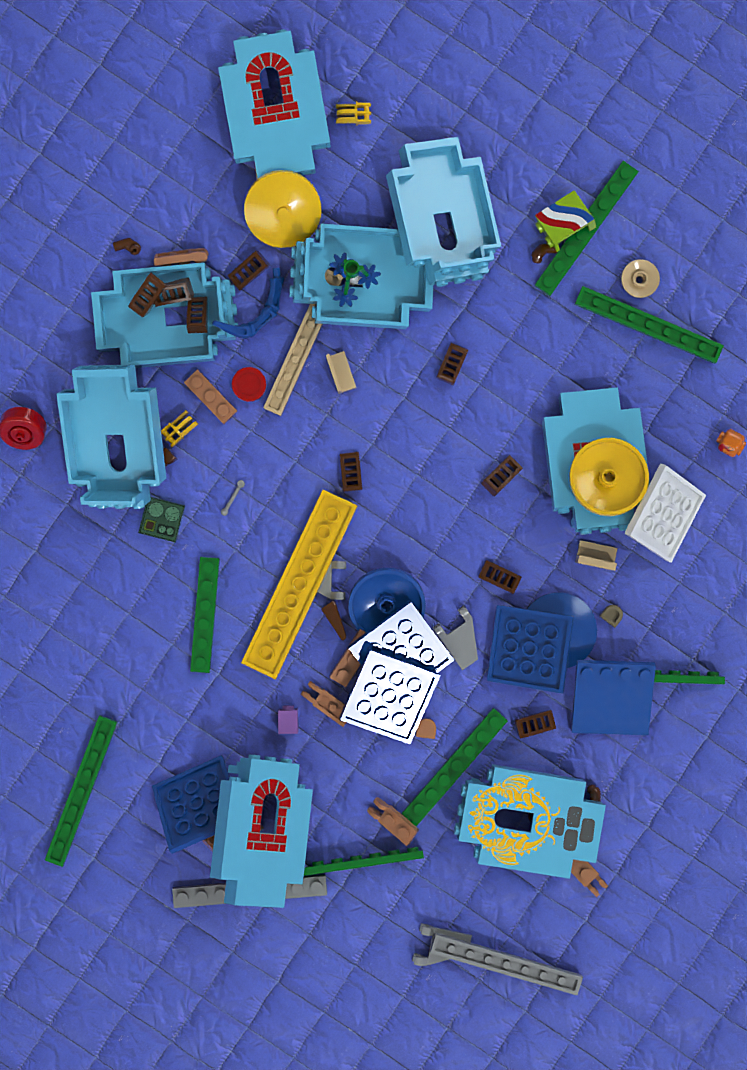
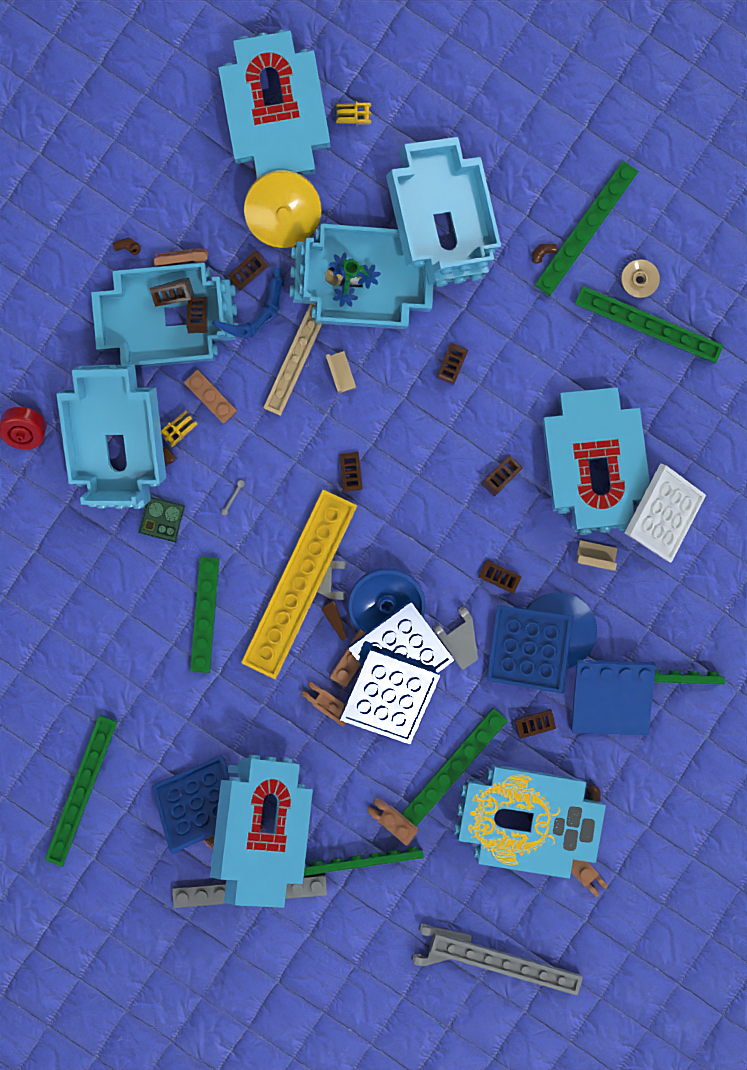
(139, 304): reddish brown slope -> none
(249, 384): red piece -> none
(288, 720): medium lavender brick -> none
(426, 729): nougat tile -> none
(564, 219): panel -> none
(609, 477): yellow dish -> none
(612, 614): dark tan tile -> none
(731, 443): orange head -> none

